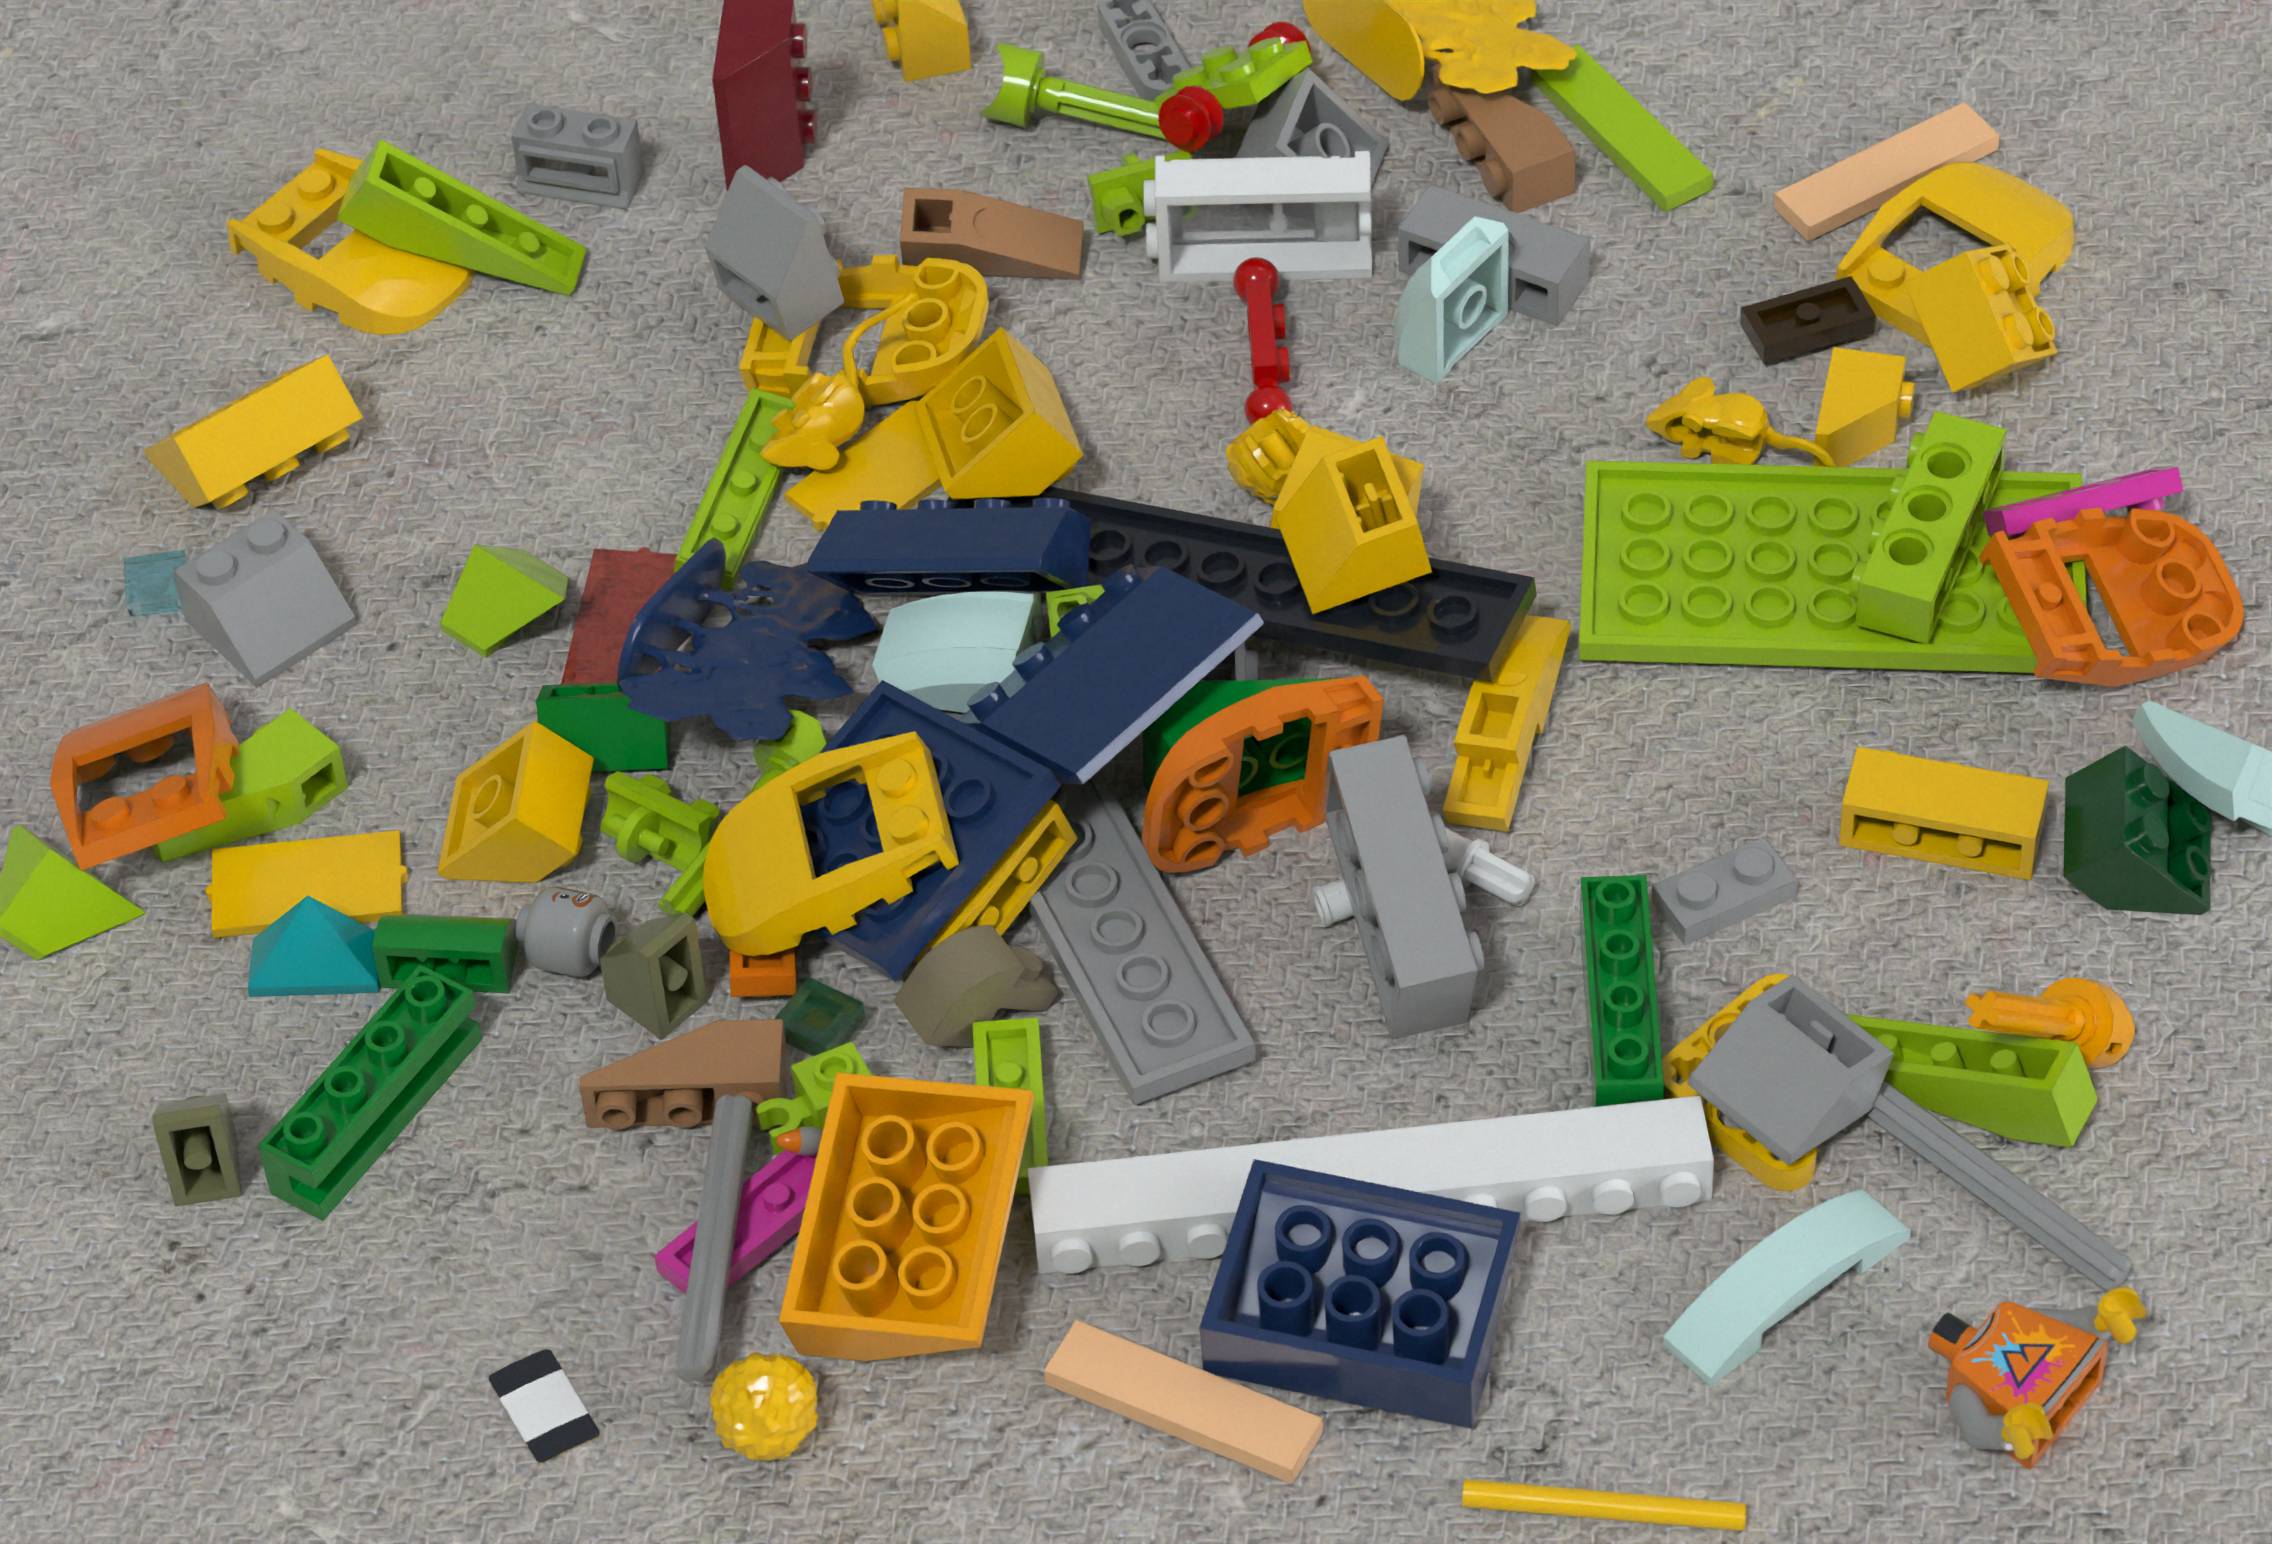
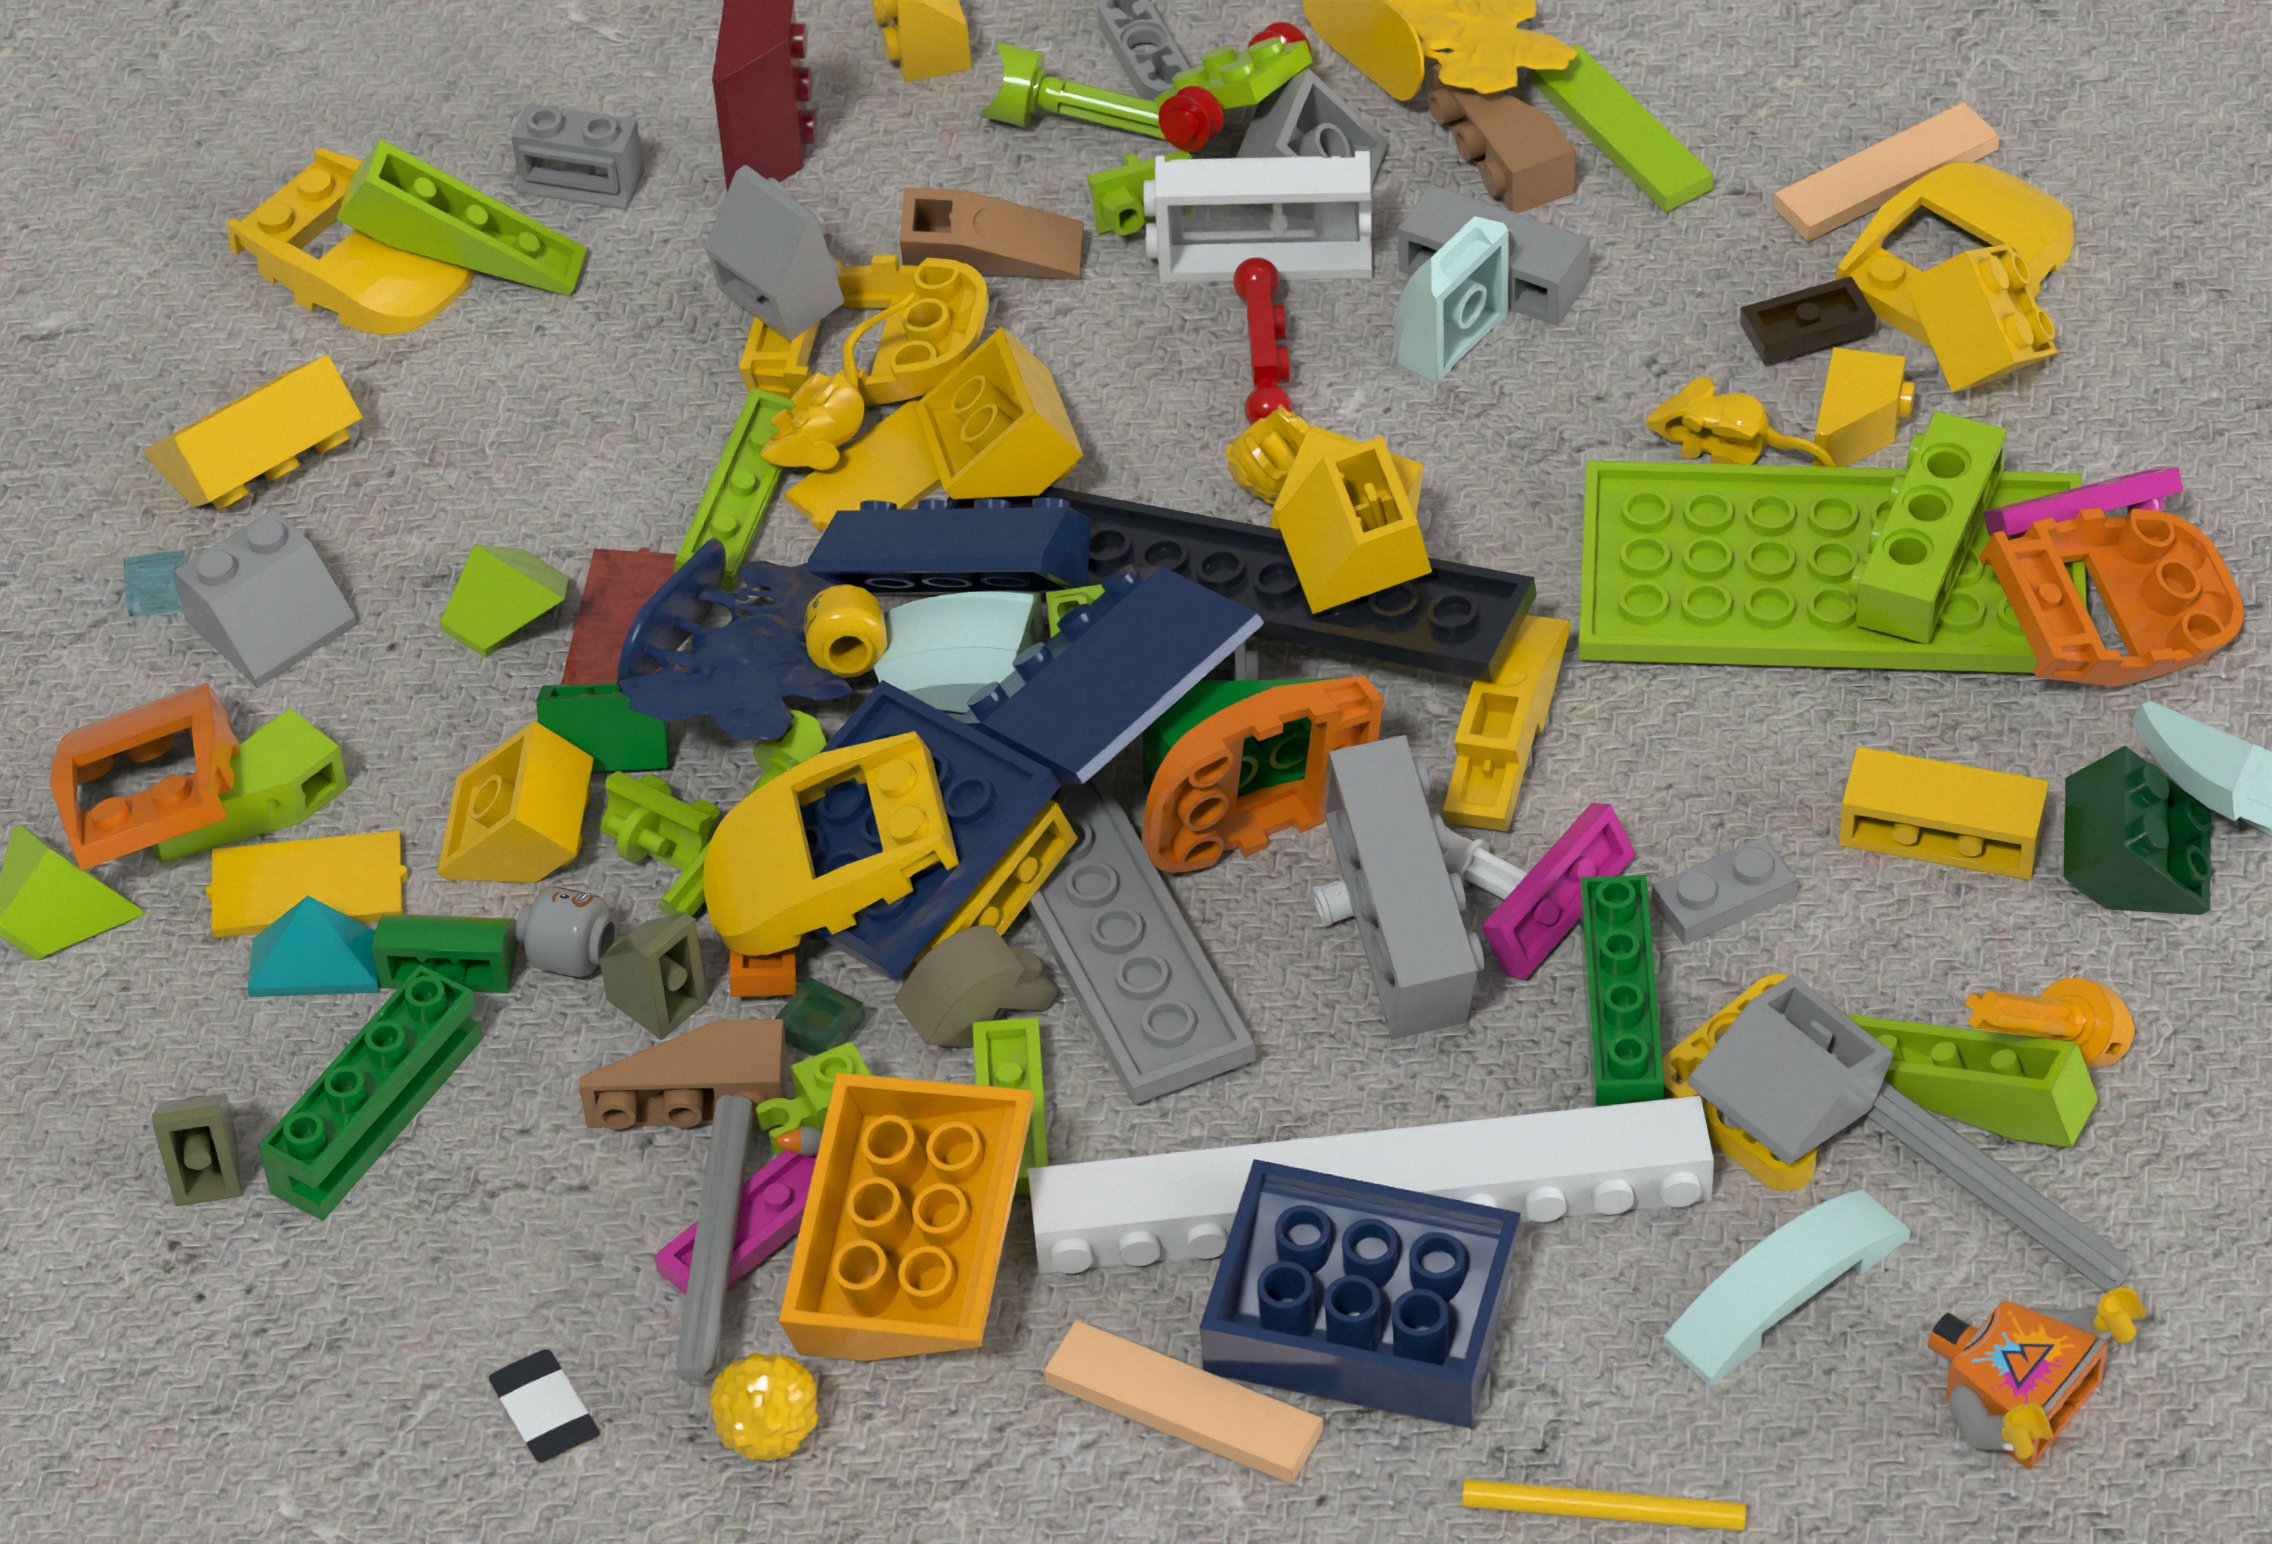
(845, 630): none -> yellow head
(1549, 896): none -> dark pink plate

